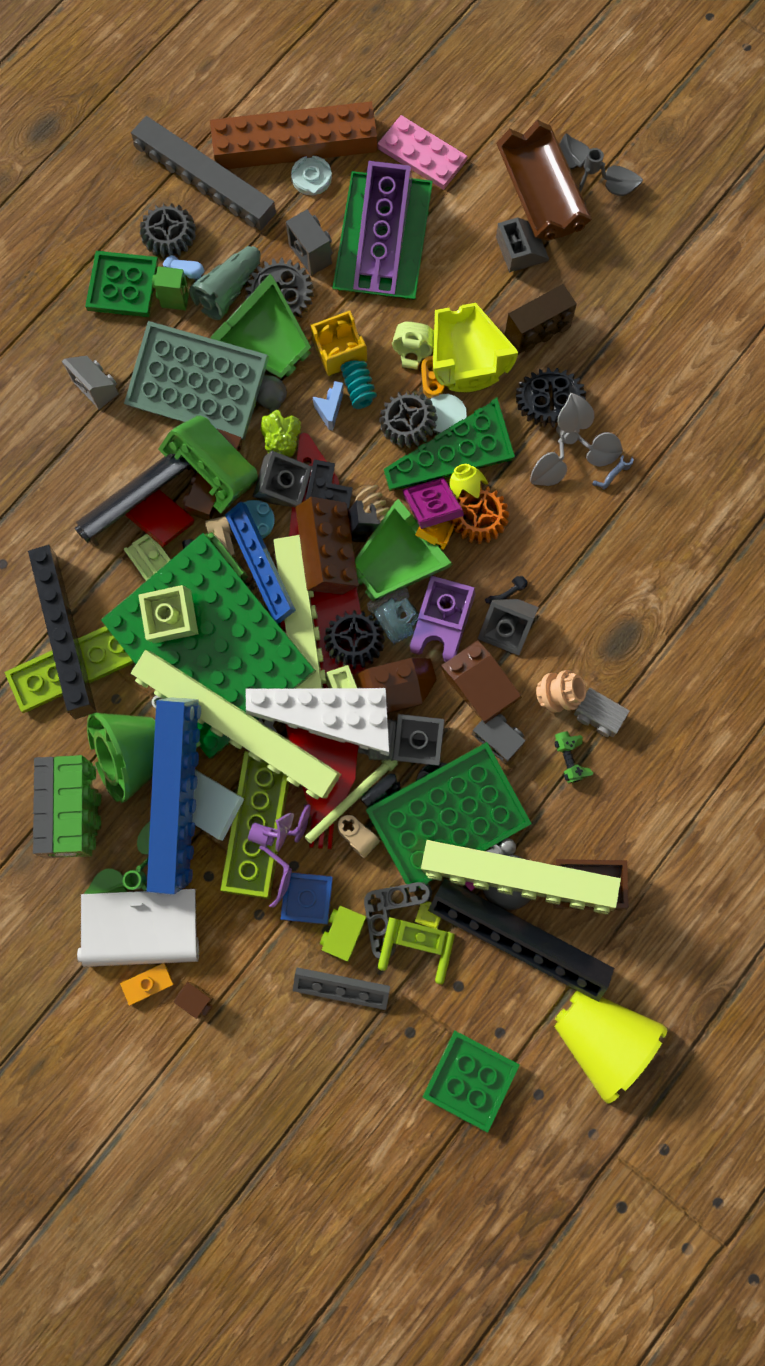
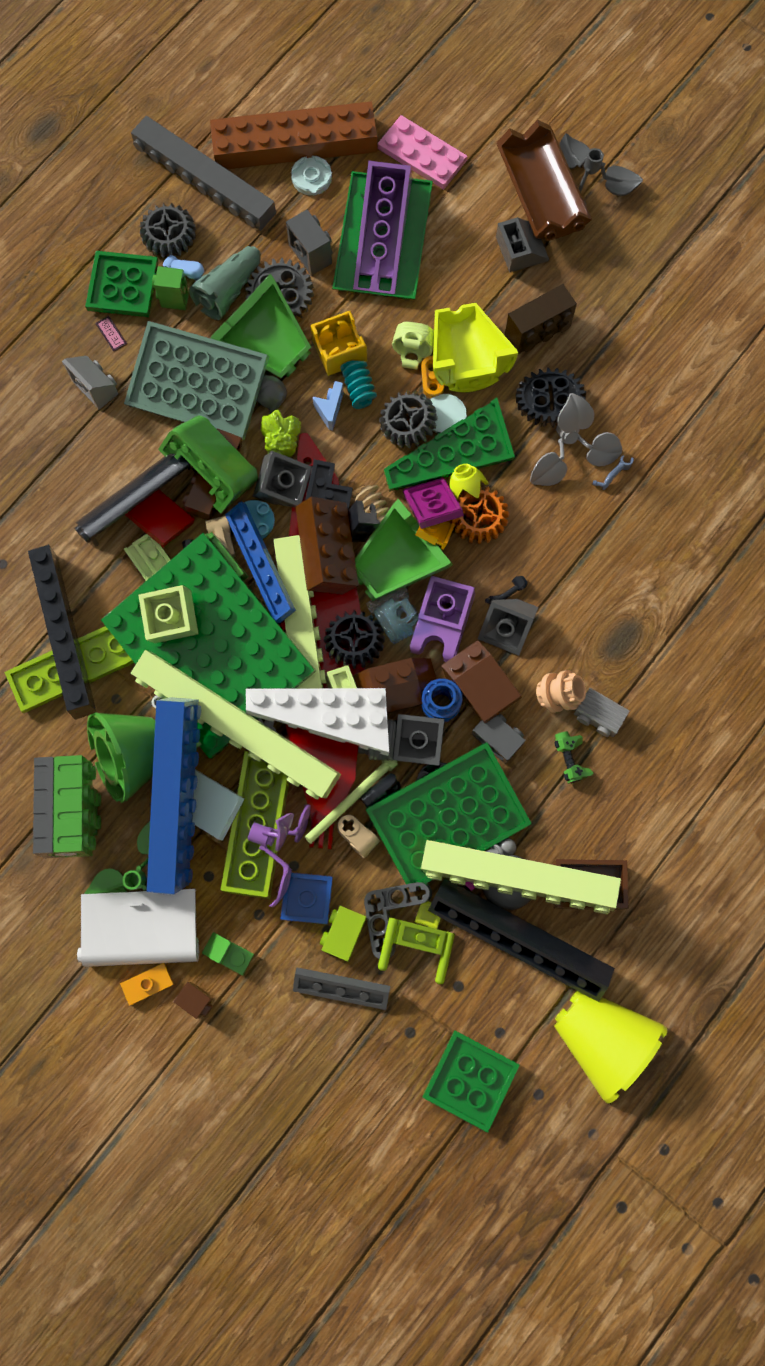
(110, 333): none -> clear pink sticker
(228, 953): none -> bright green slope
(441, 687): none -> blue piece

